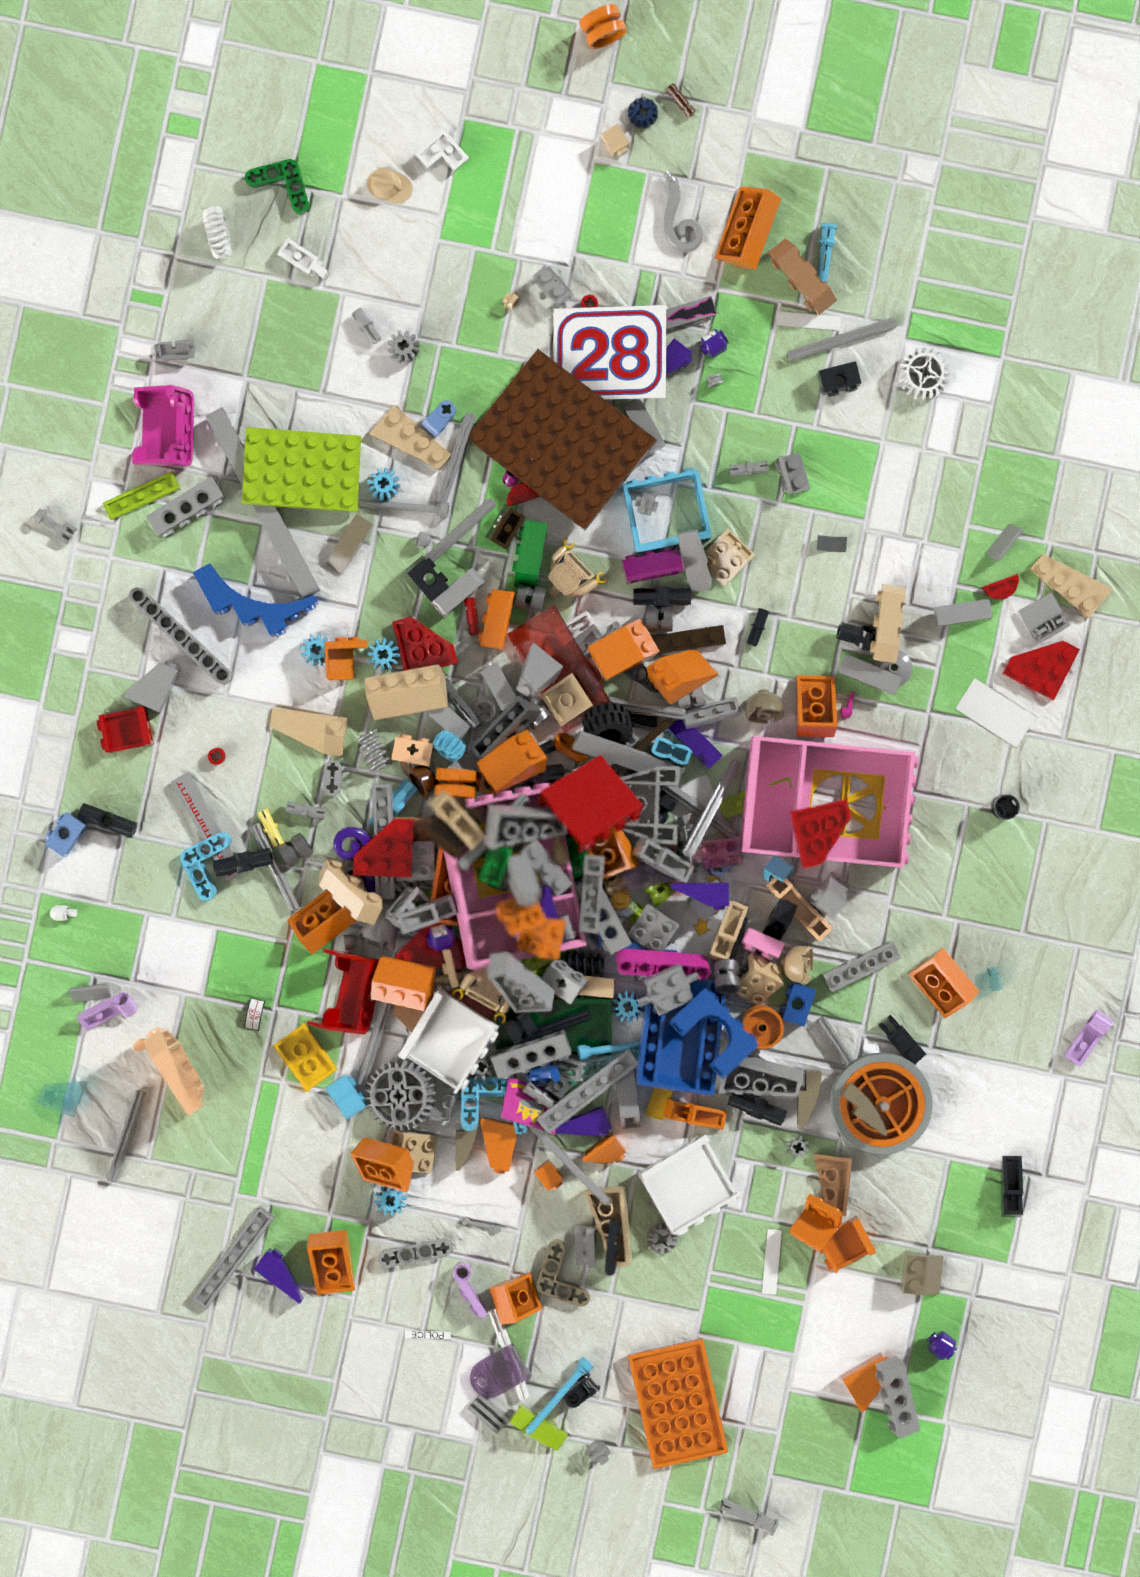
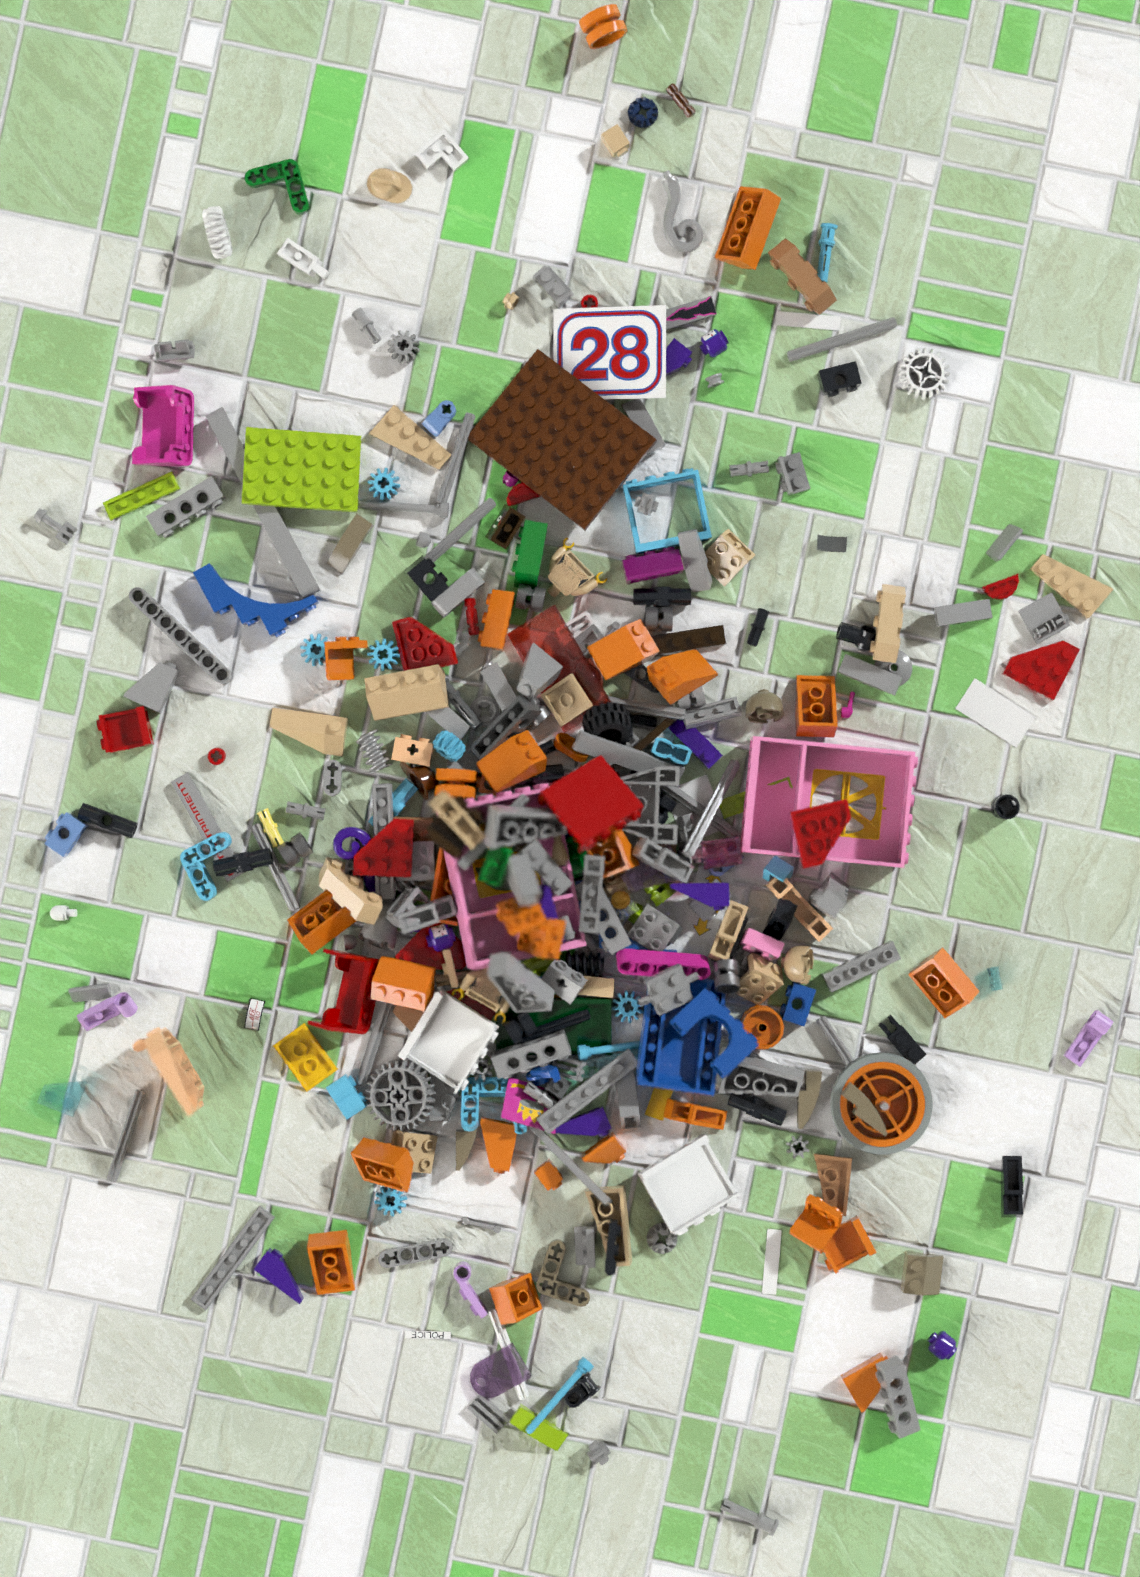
(678, 1403): orange plate -> none

